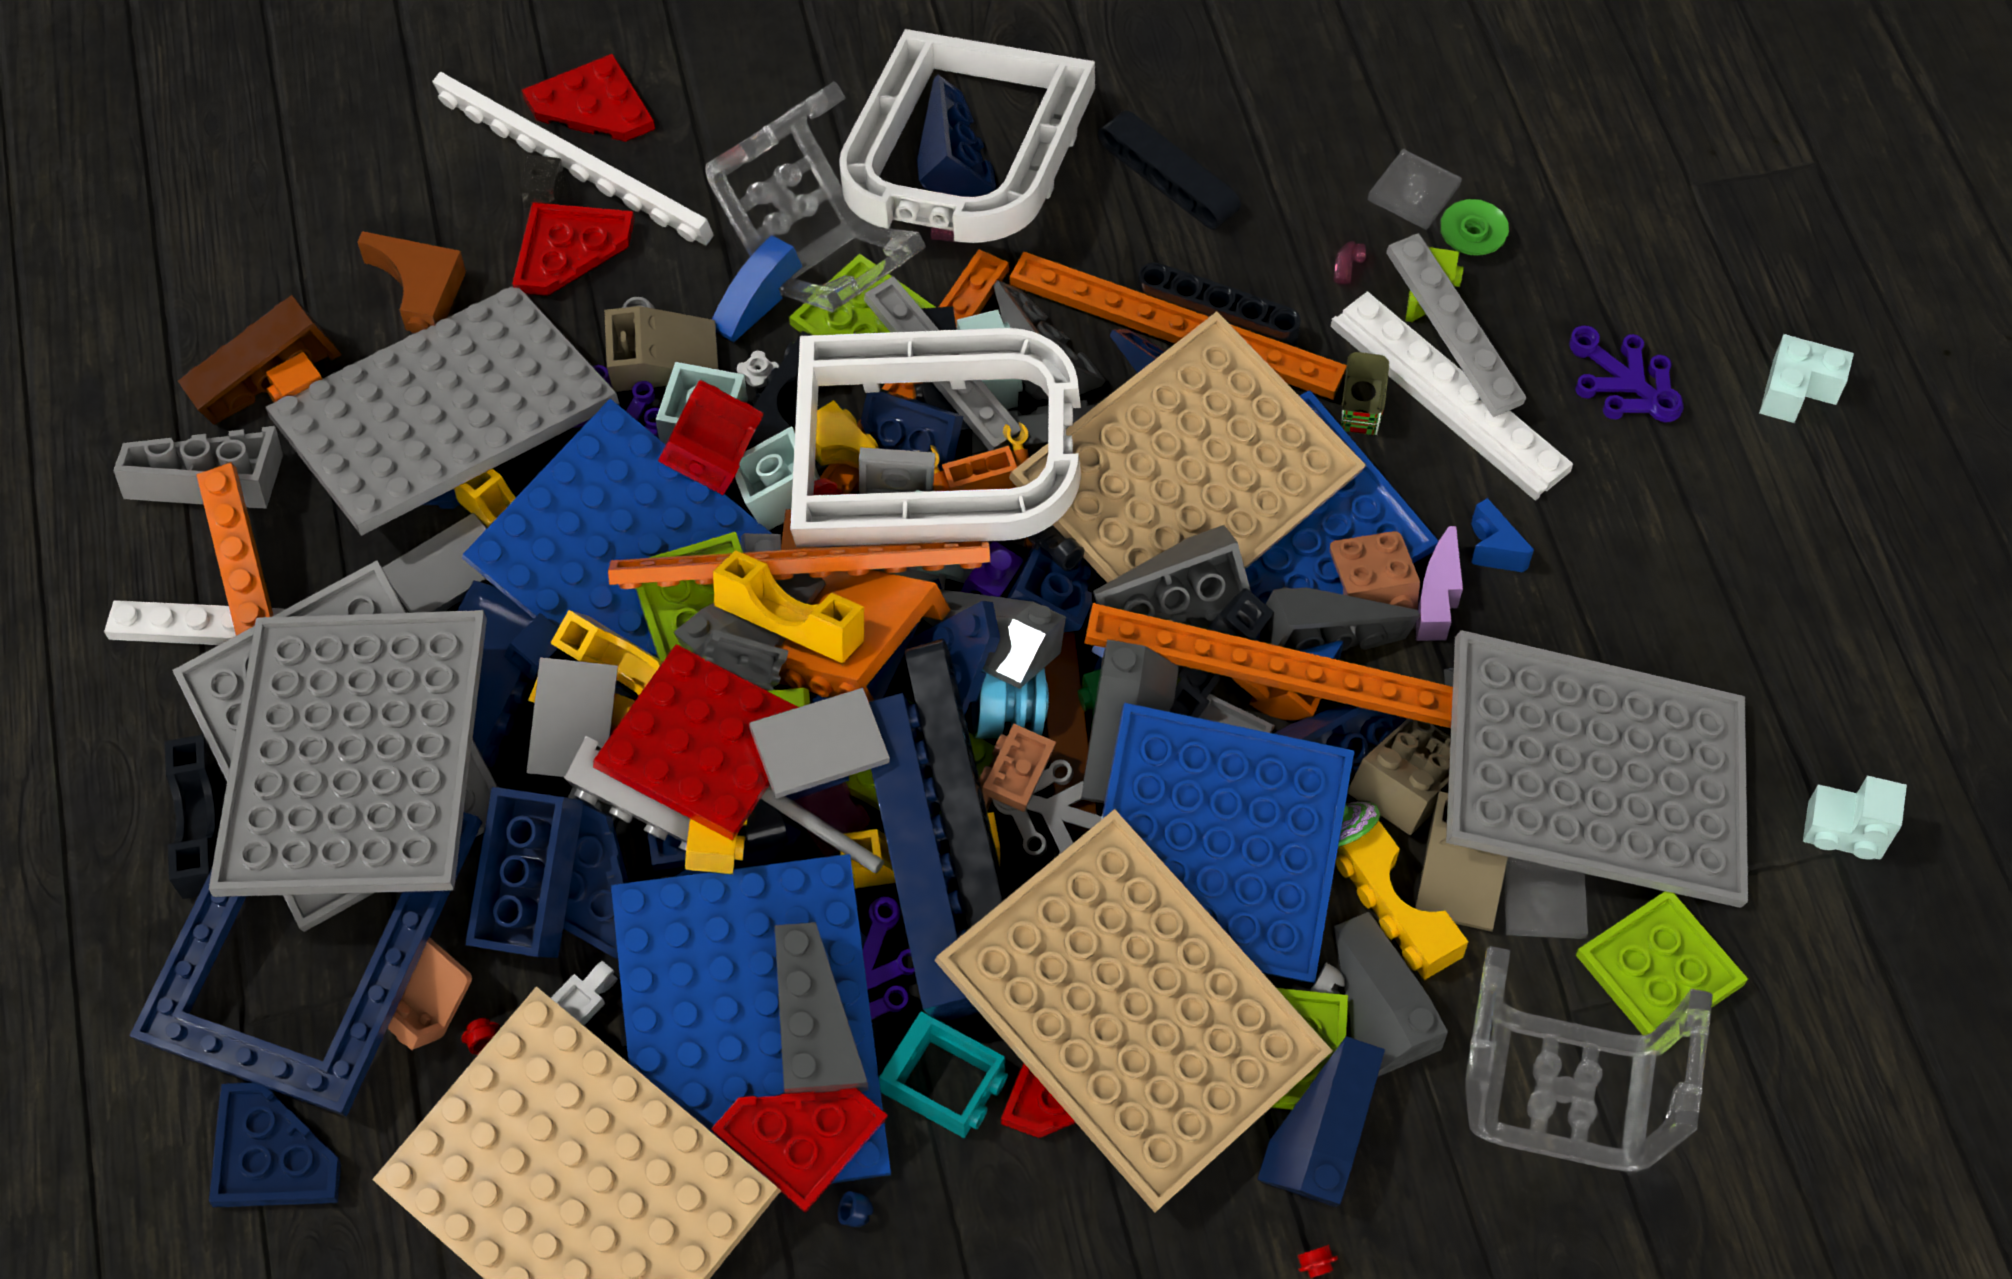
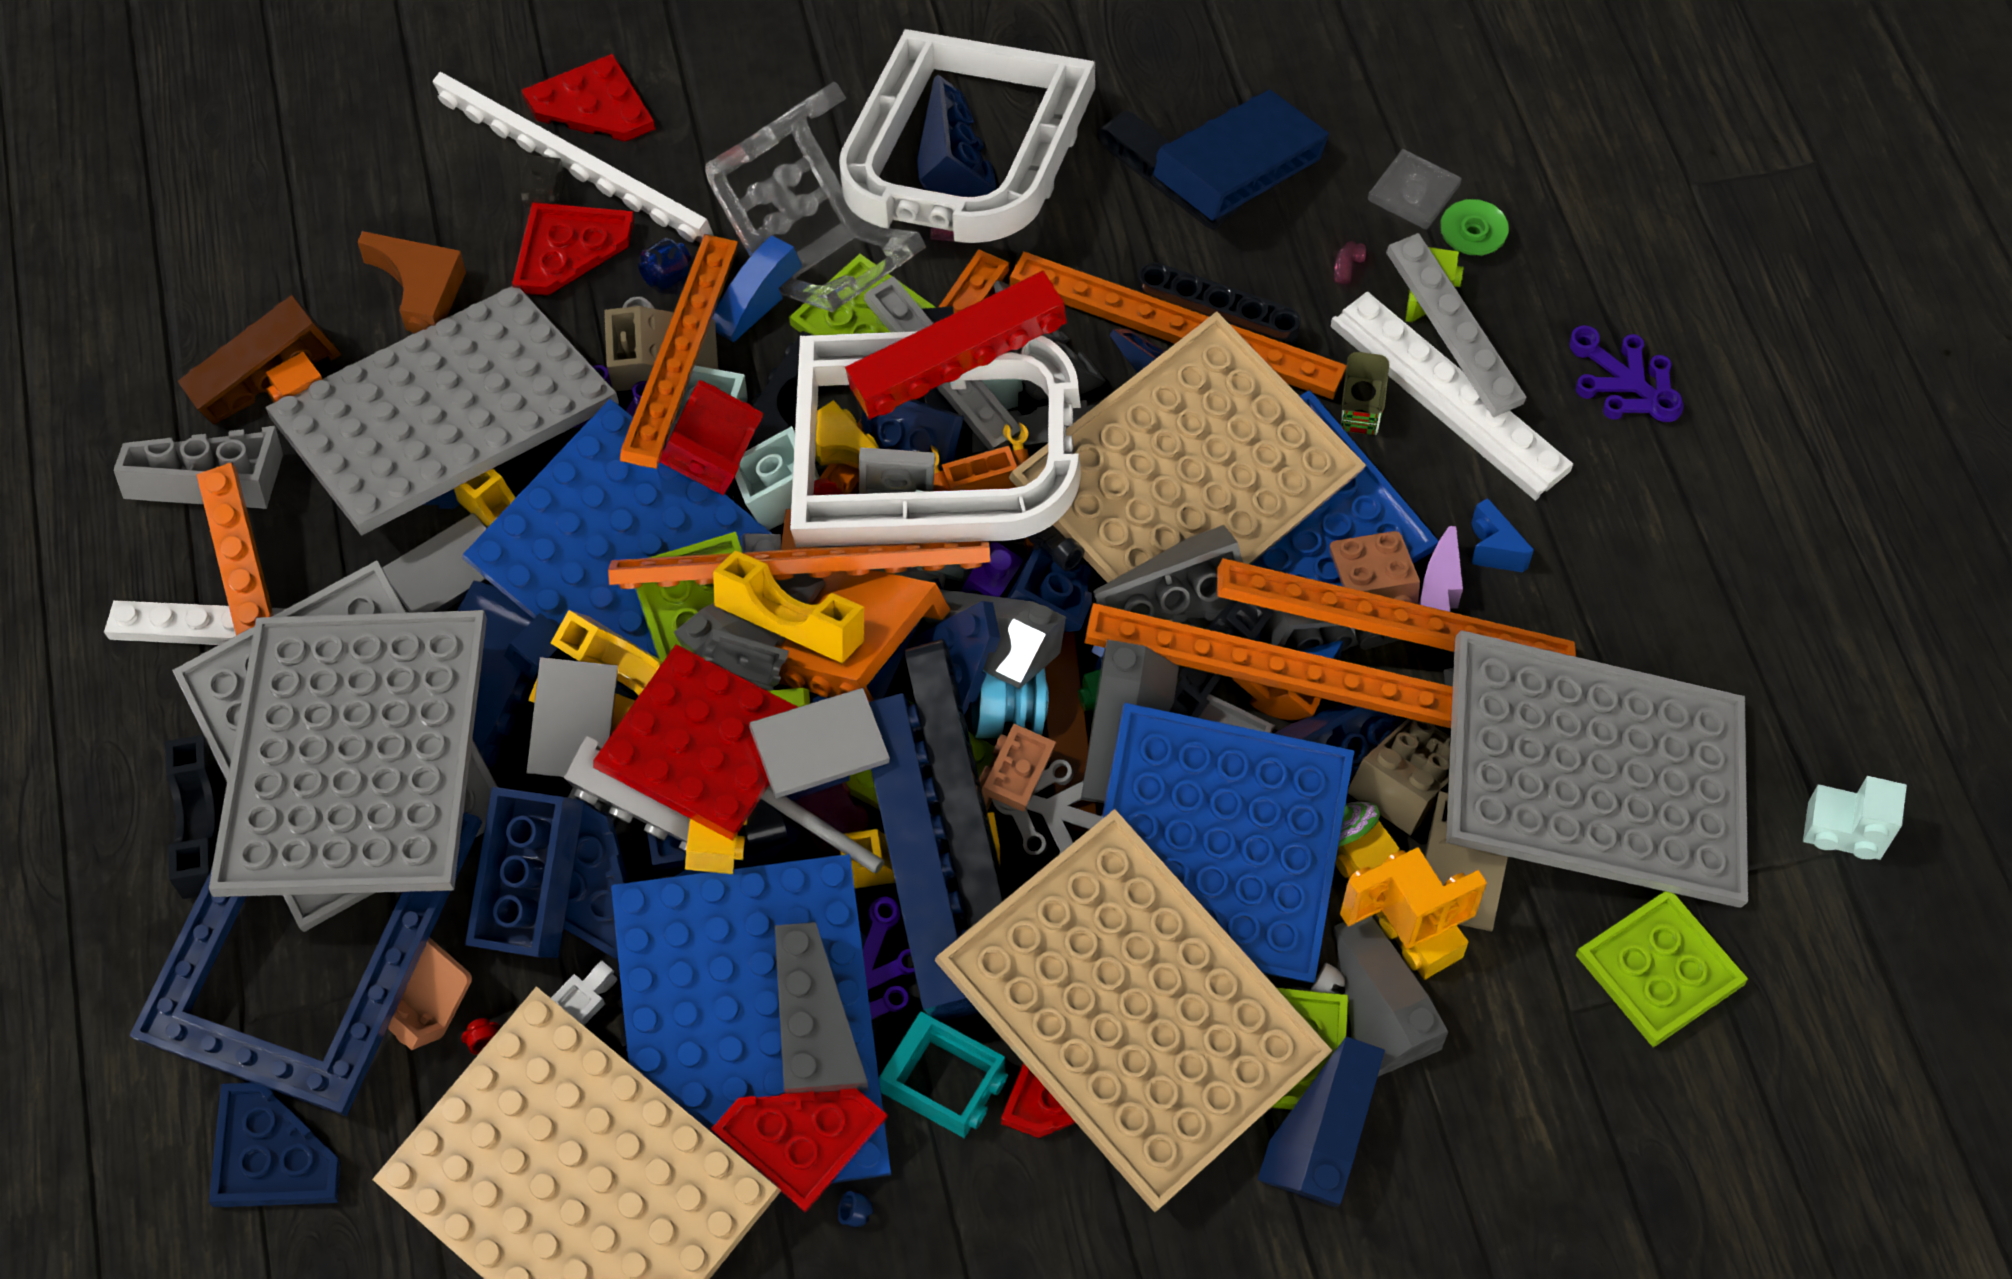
(664, 263): none -> clear blue head
(678, 353): none -> orange plate
(759, 377): white plate -> none
(956, 345): none -> red brick
(1240, 154): none -> dark blue brick
(1317, 1261): red plate -> none
(1365, 610): none -> orange plate
(1412, 897): none -> light orange bracket
(1544, 901): clear plate -> none
(1637, 1152): clear windscreen -> none
(1804, 371): light aqua brick -> none

